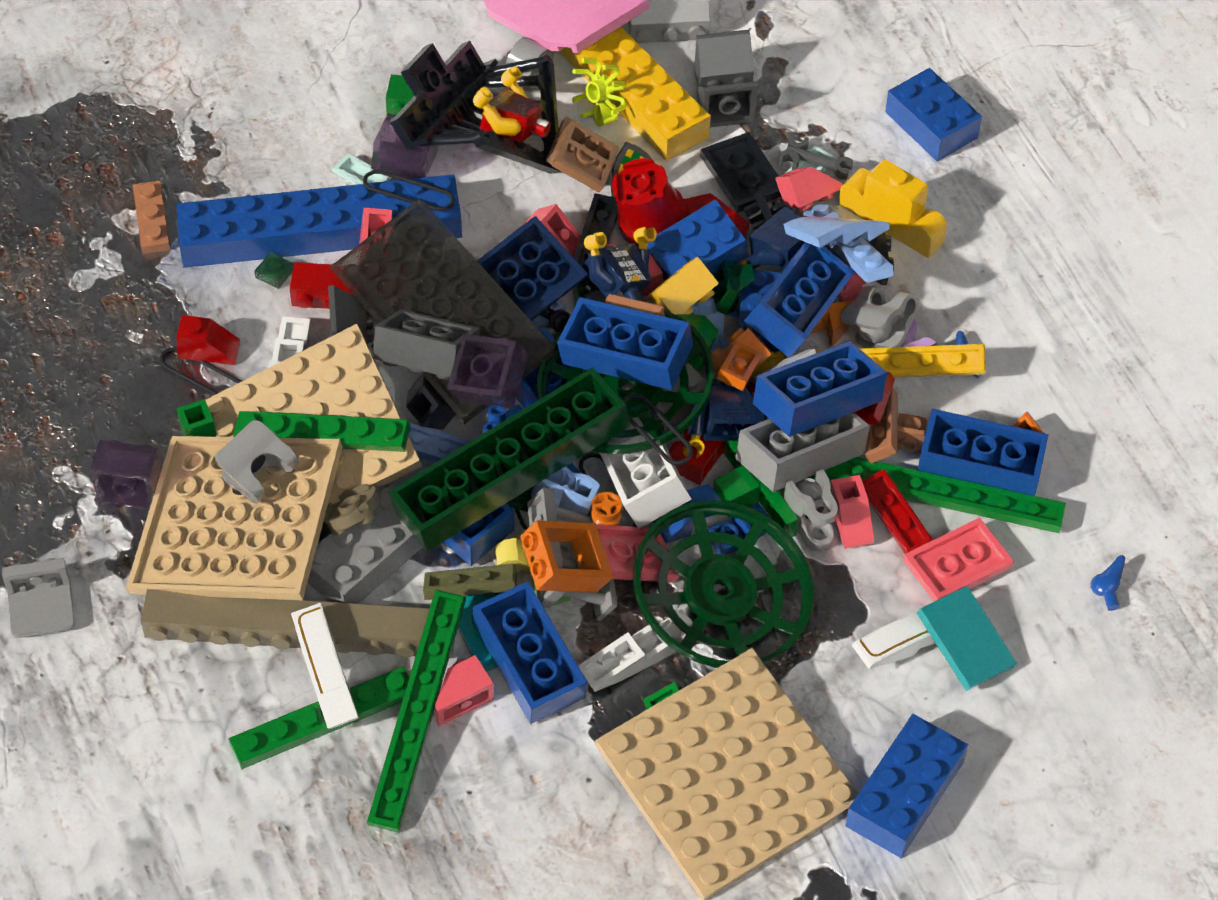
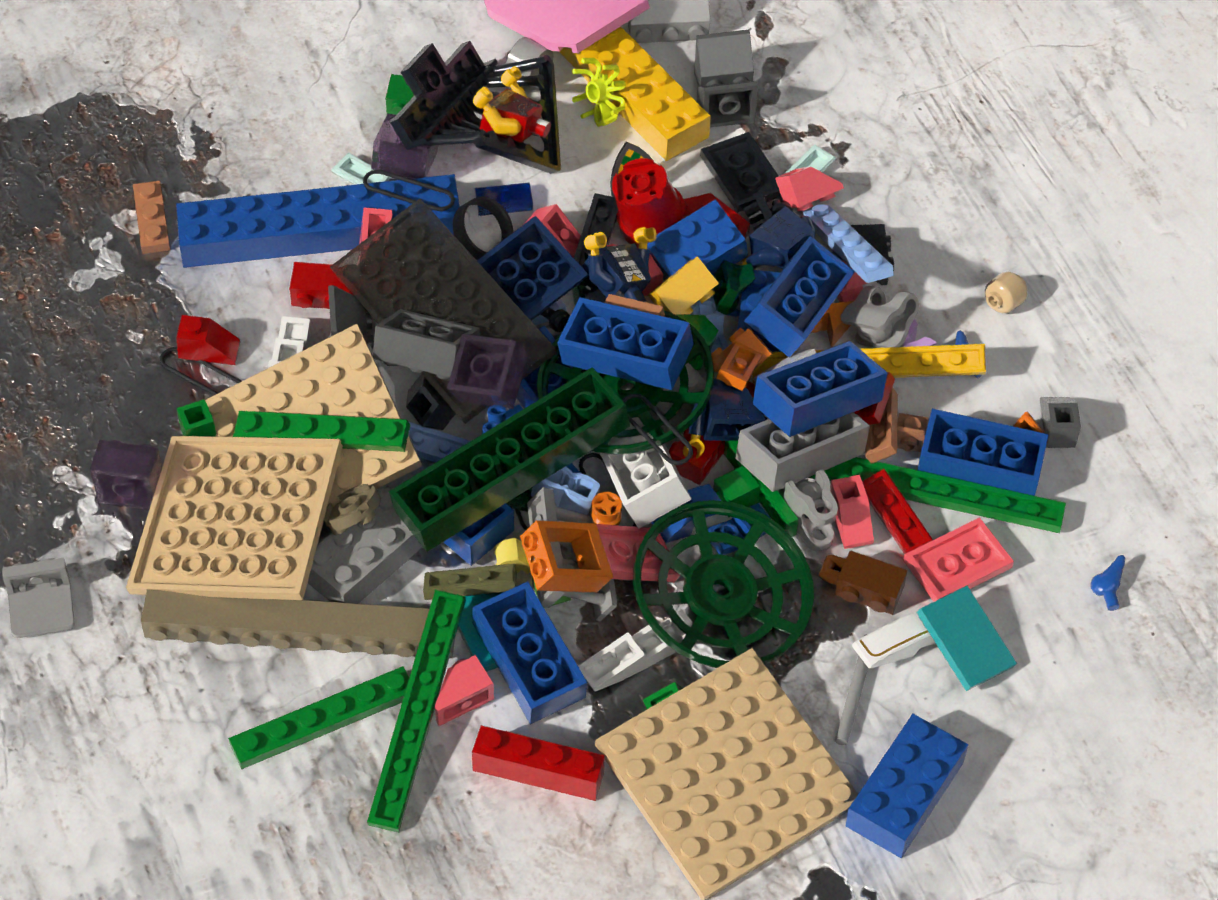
(249, 454): light grey piece -> none
(274, 270): clear green plate -> none
(324, 666): white slope -> none
(492, 206): none -> black tyre
(512, 197): none -> clear blue plate
(538, 763): none -> red brick
(582, 154): medium nougat bracket -> none
(798, 151): dark grey bar -> none
(830, 231): light blue slope -> none
(851, 702): none -> light grey bar
(865, 580): none -> reddish brown brick
(895, 198): yellow brick -> none
(933, 114): blue brick -> none
(1006, 292): none -> tan head
(1060, 421): none -> dark grey slope

